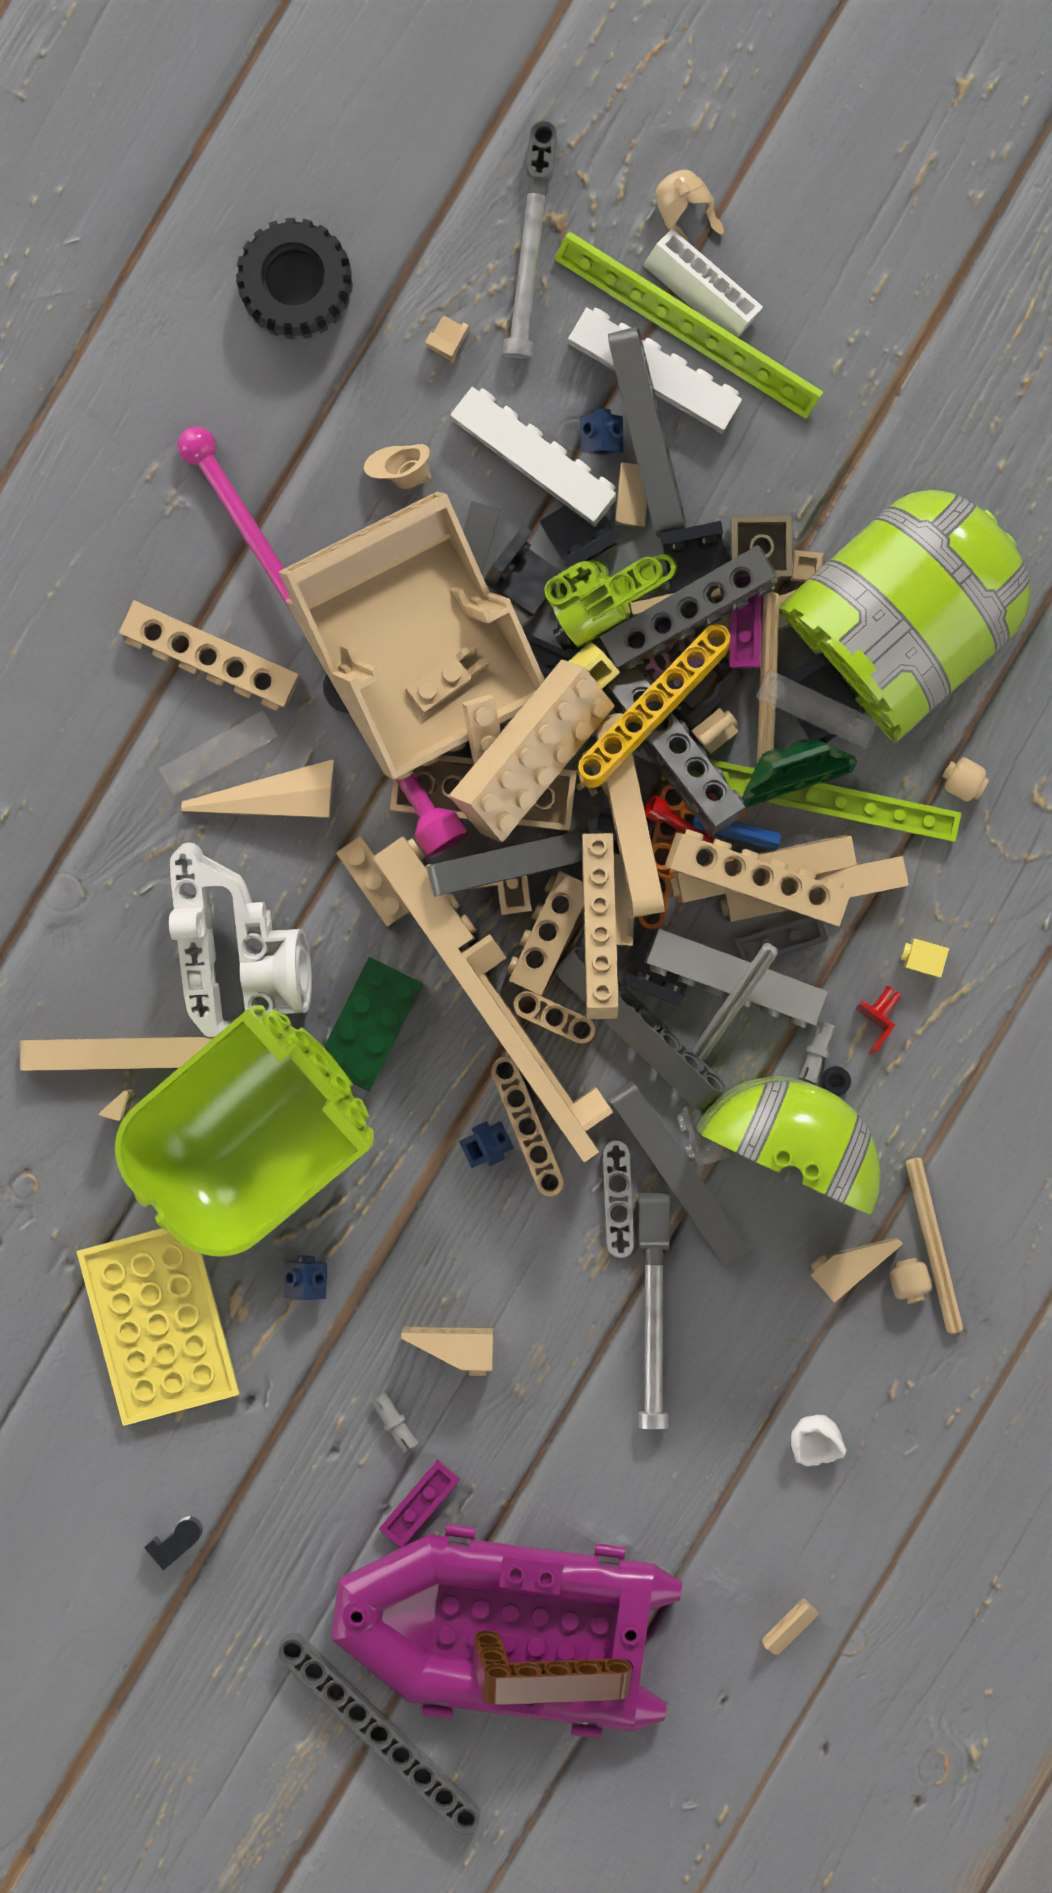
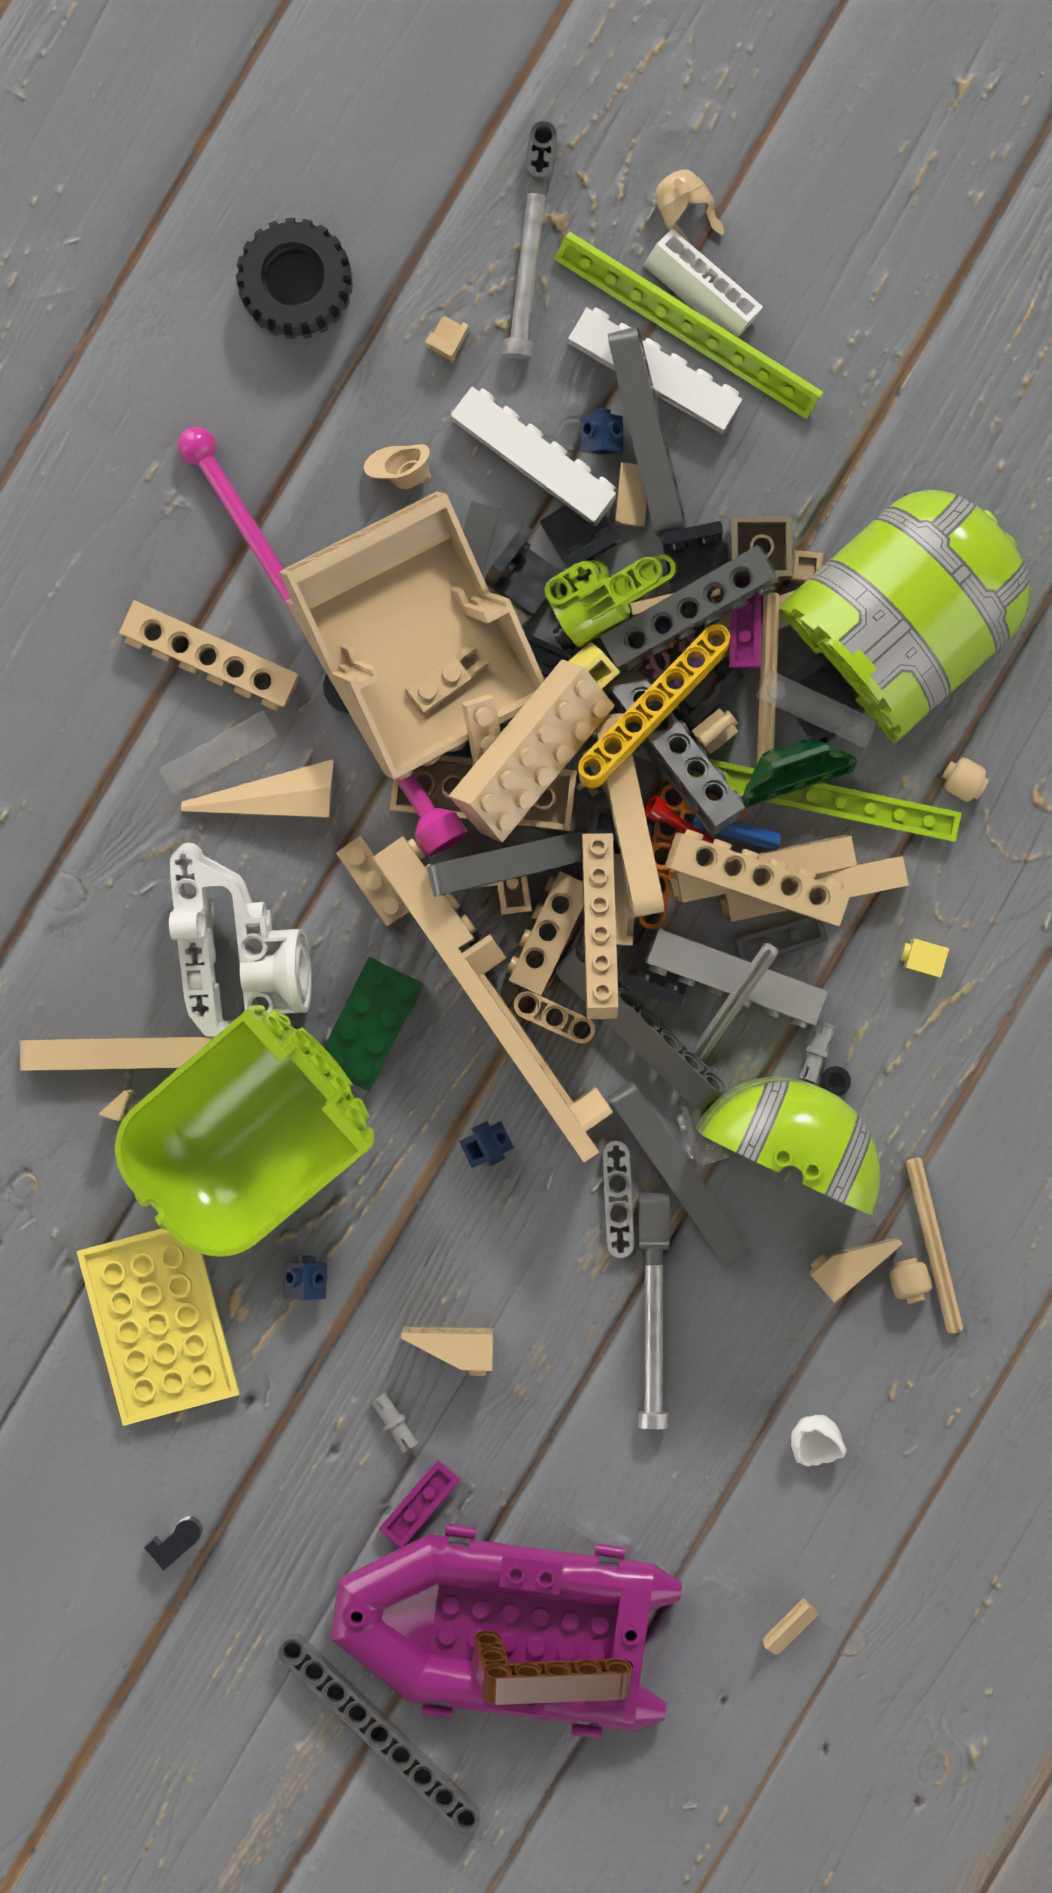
(538, 1137): tan beam -> none
(878, 1014): red bracket -> none

